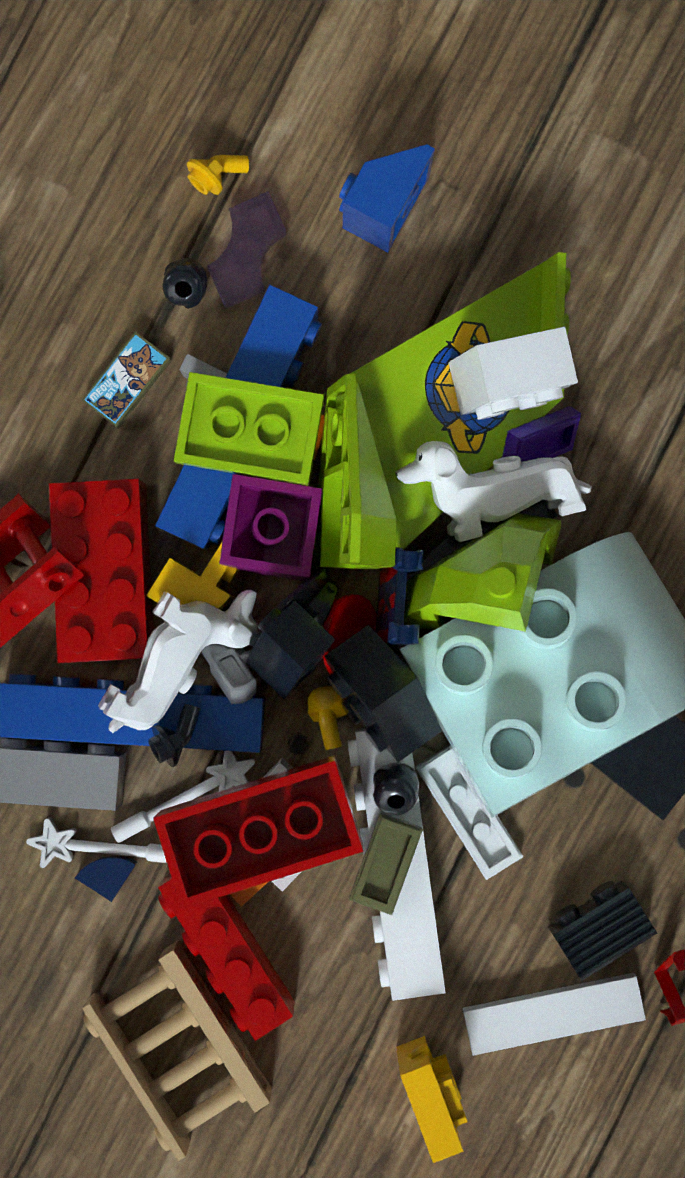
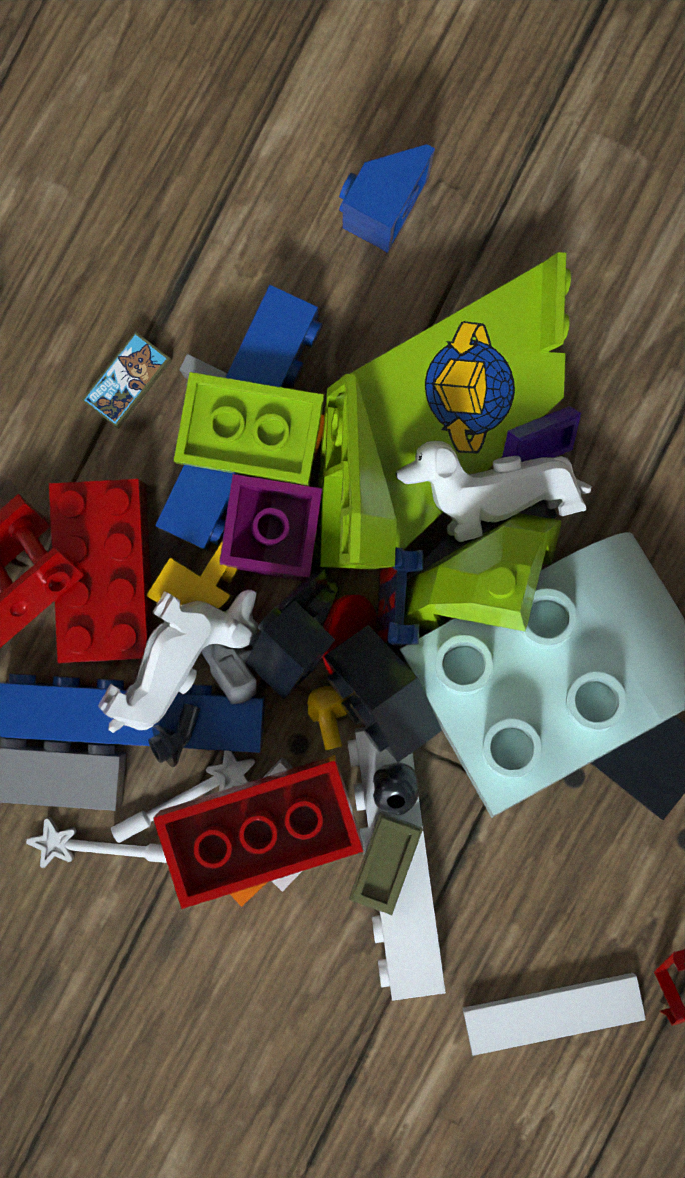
(106, 875): dark blue tile -> none
(185, 282): black piece -> none
(206, 173): yellow plate -> none
(221, 1047): tan fence -> none
(233, 961): red brick -> none
(254, 231): clear purple tile -> none
(432, 1097): yellow brick -> none
(482, 835): white tile -> none
(513, 373): white brick -> none
(601, 928): black brick -> none

